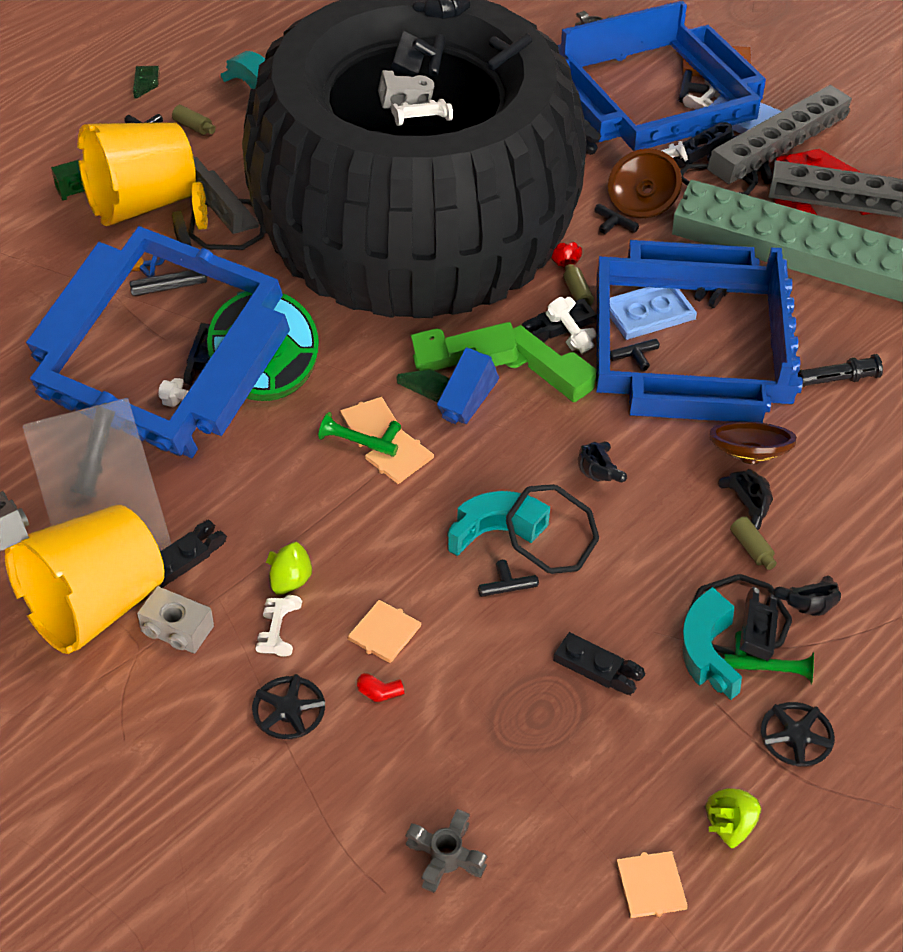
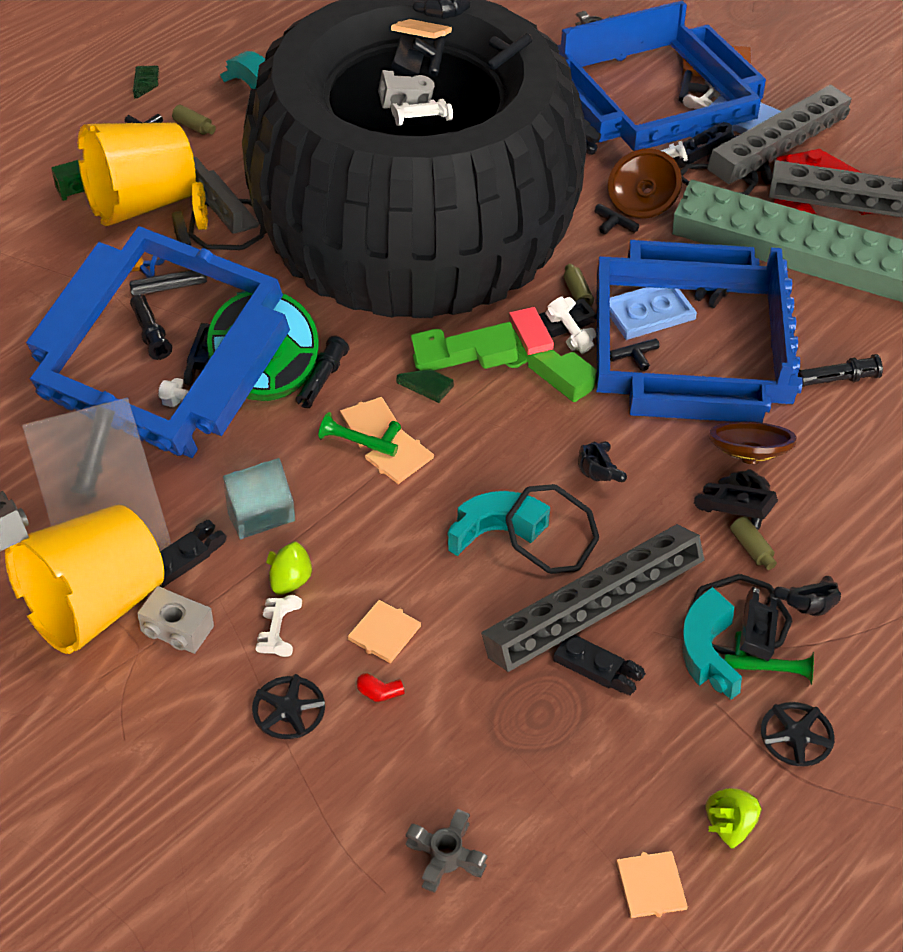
(152, 333): none -> black pin
(258, 498): none -> clear light blue slope
(327, 363): none -> black pin
(421, 28): none -> light nougat piece
(468, 386): blue slope -> none
(506, 581): black piece -> none
(531, 331): none -> coral tile
(567, 254): red plate -> none
(592, 597): none -> dark grey brick
(736, 500): none -> black hinge

